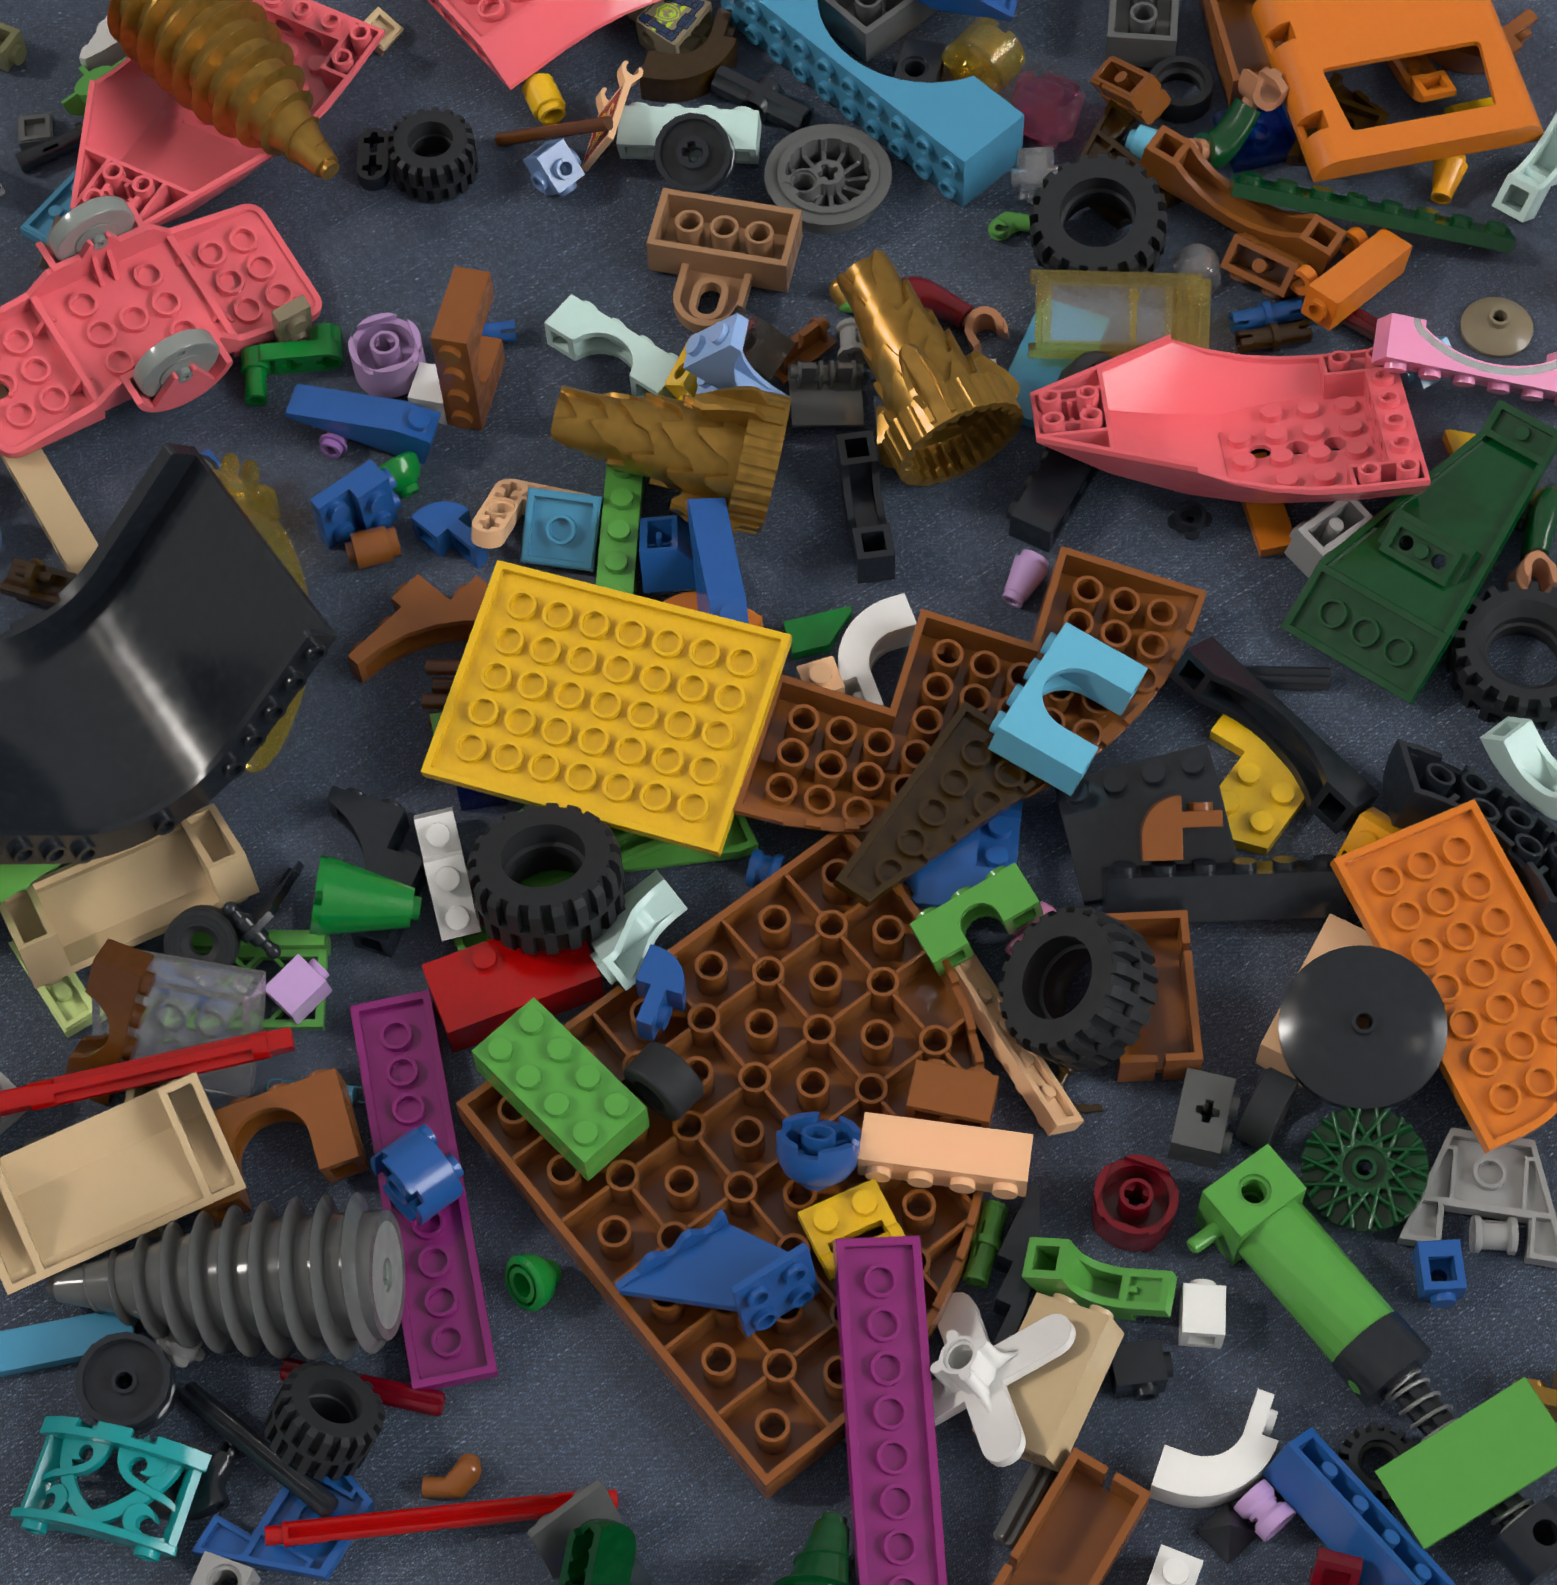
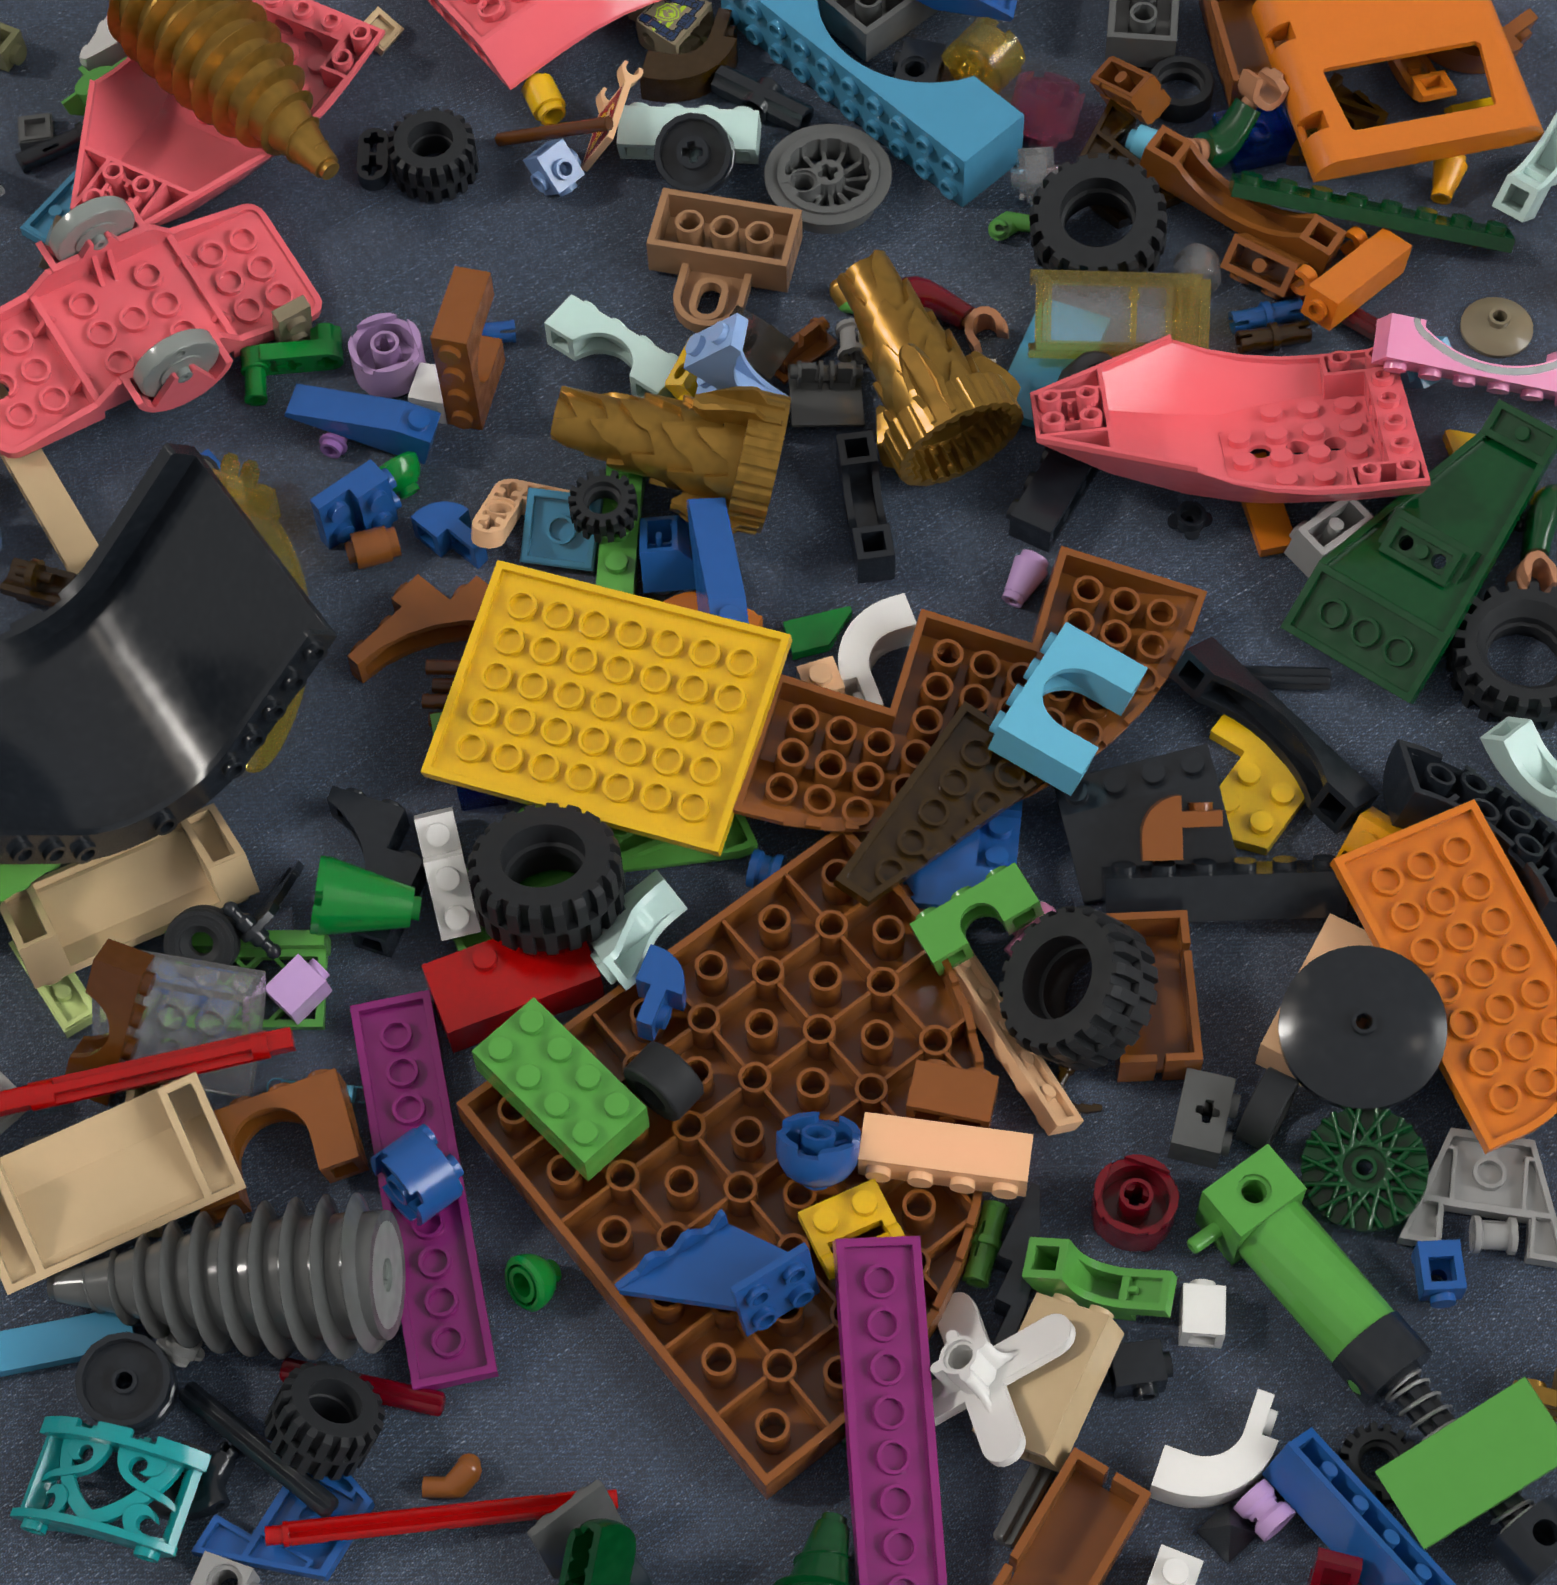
(597, 488): none -> black tyre

